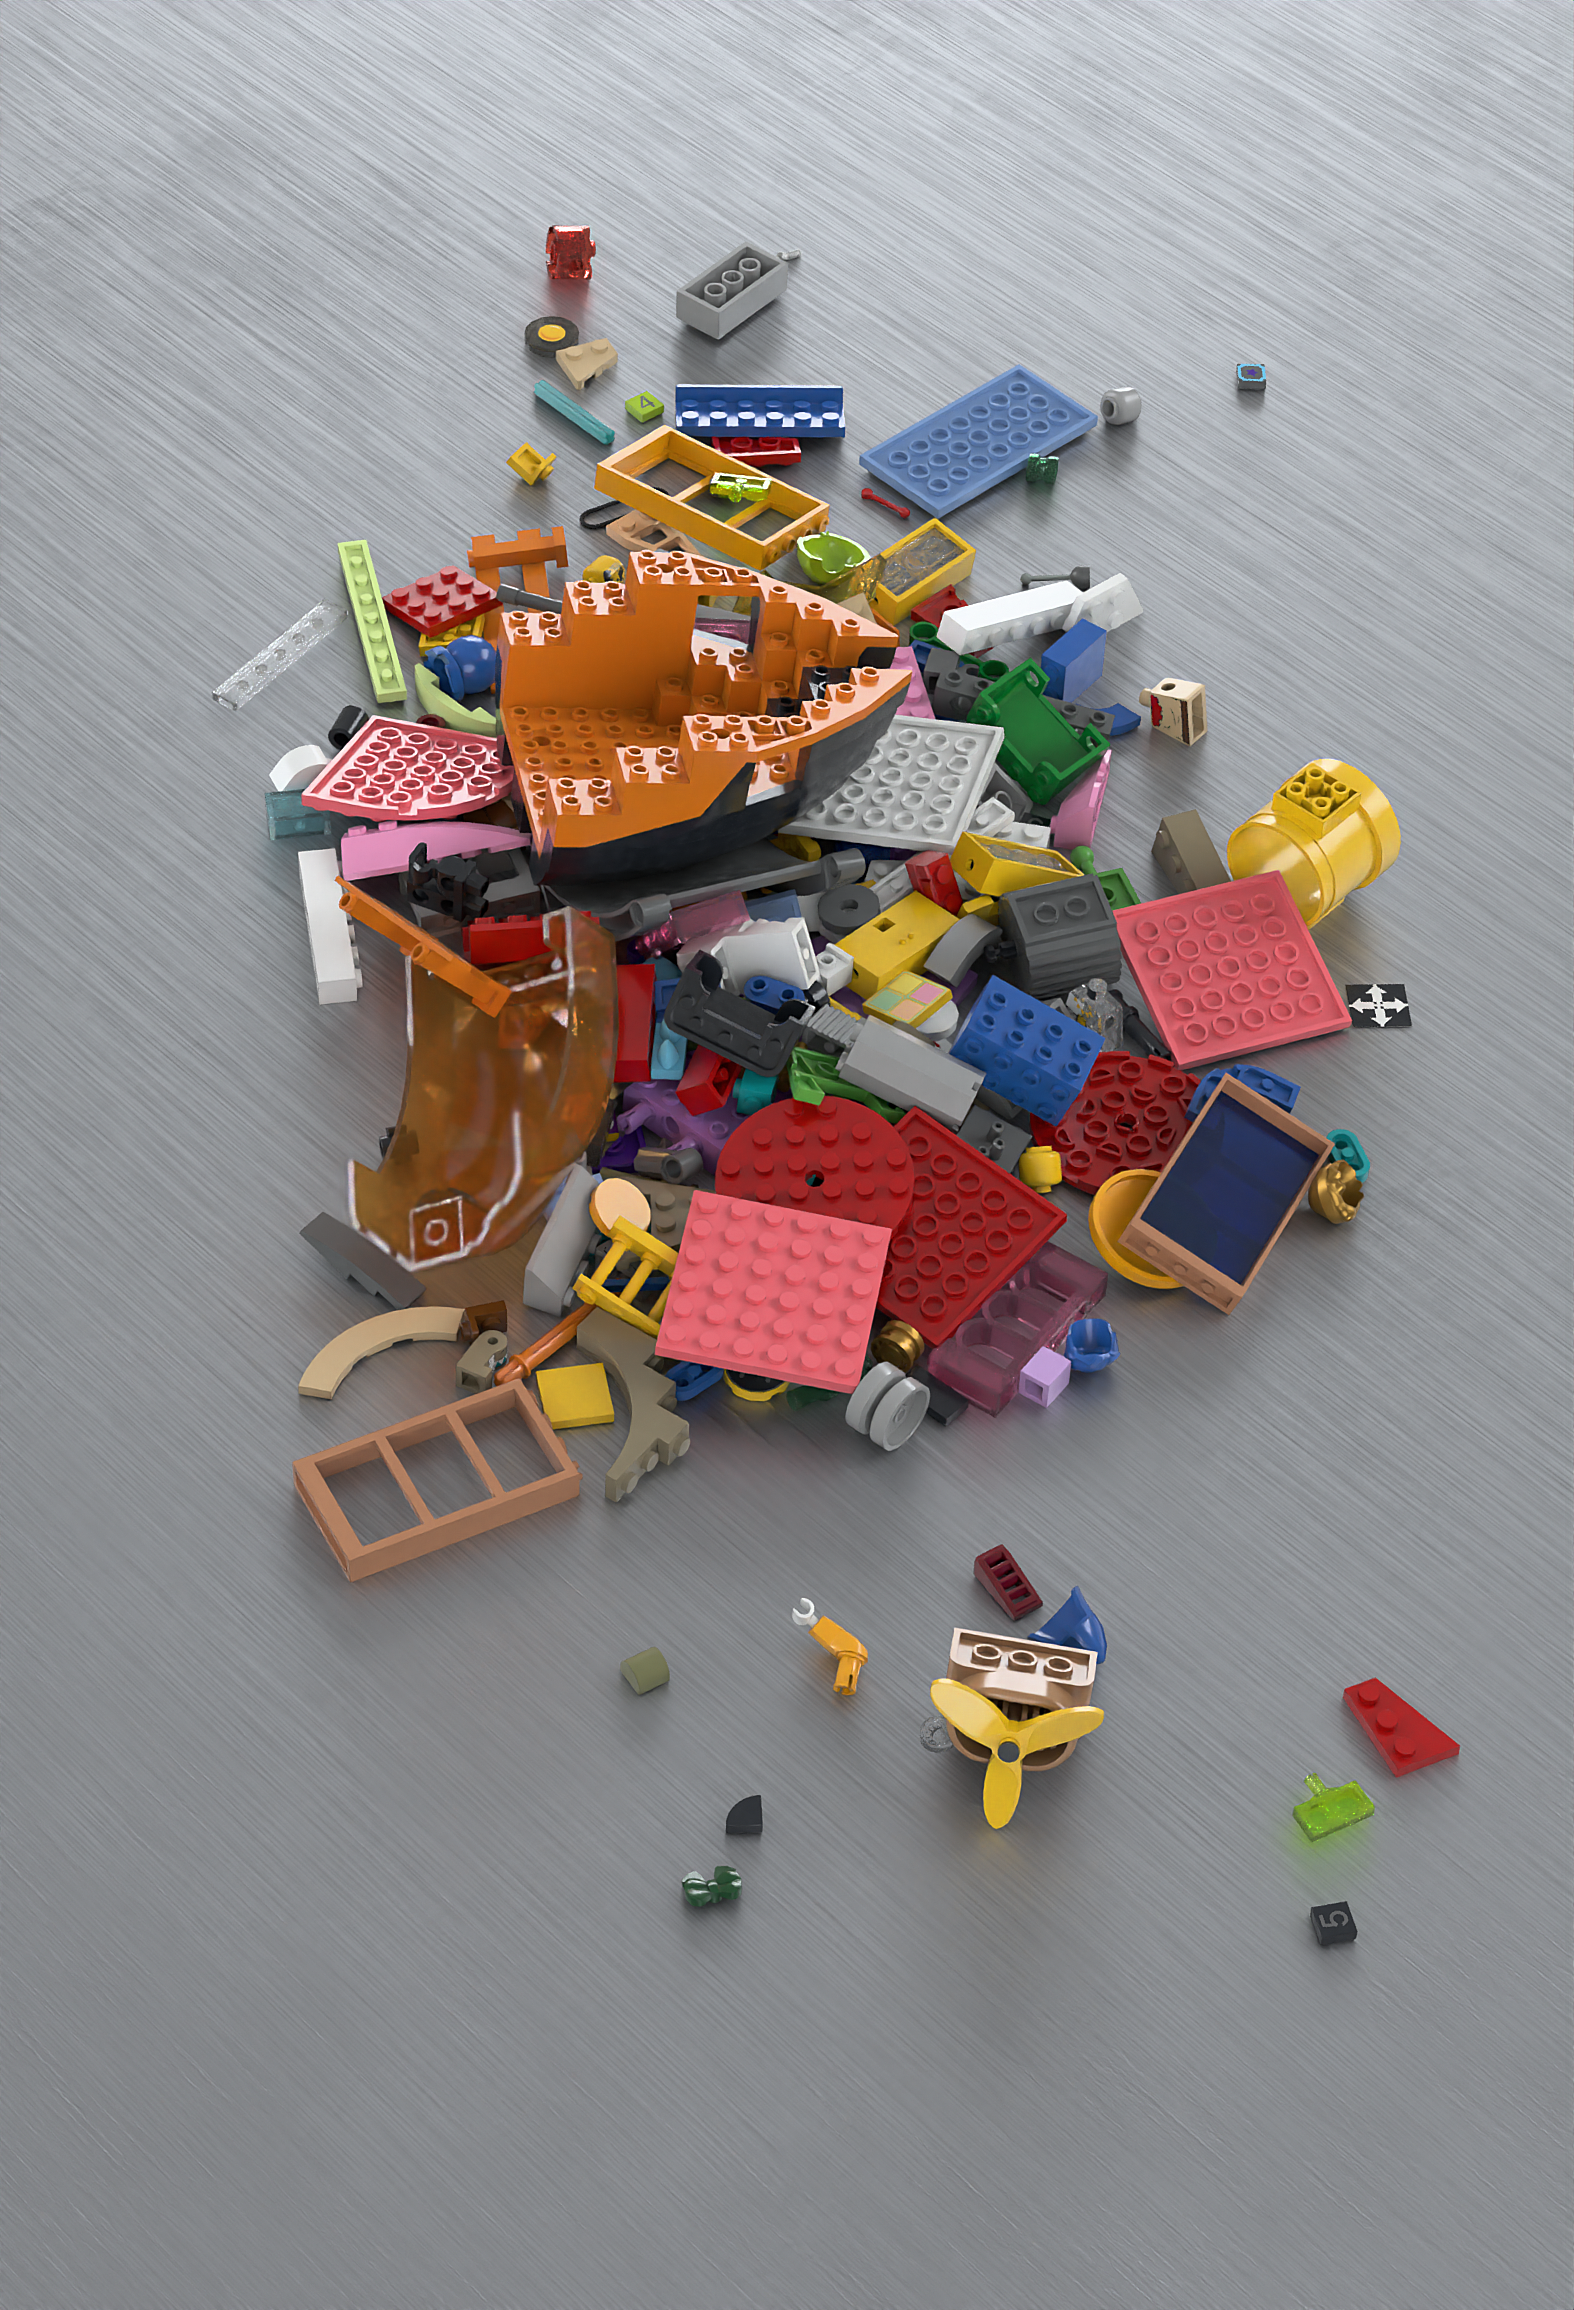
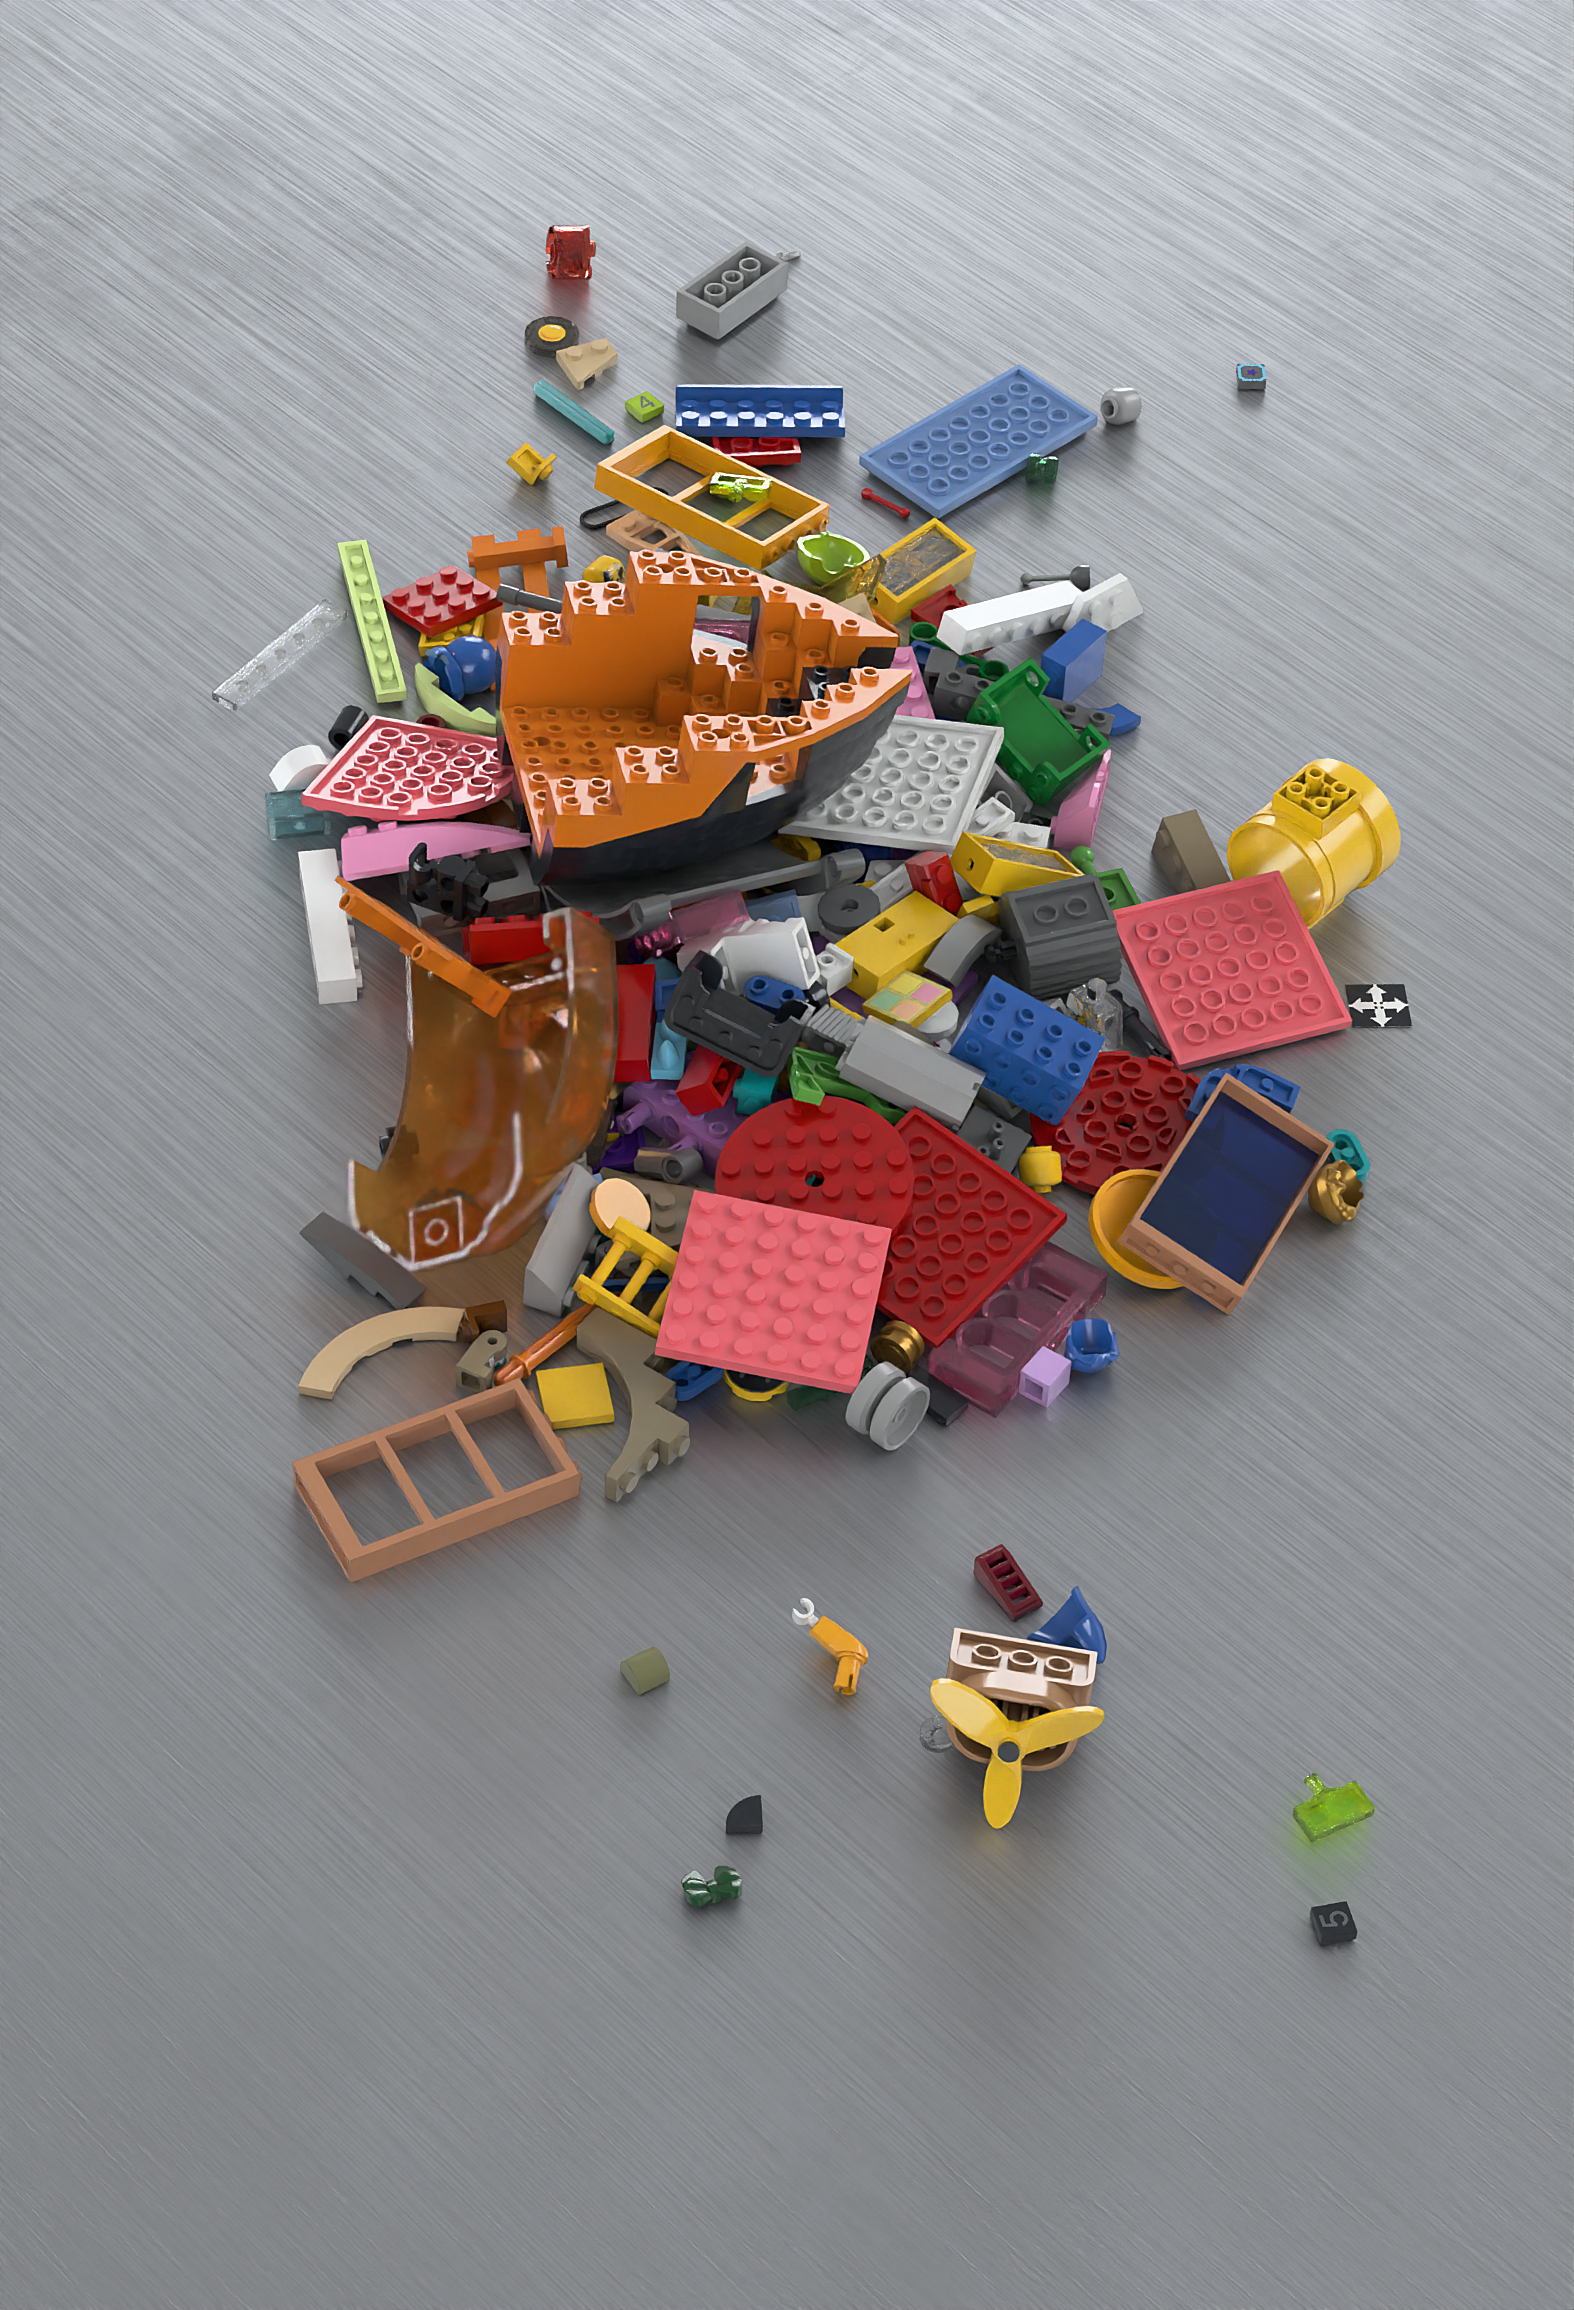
(1177, 709): tan torso -> none
(1397, 1729): red wing -> none

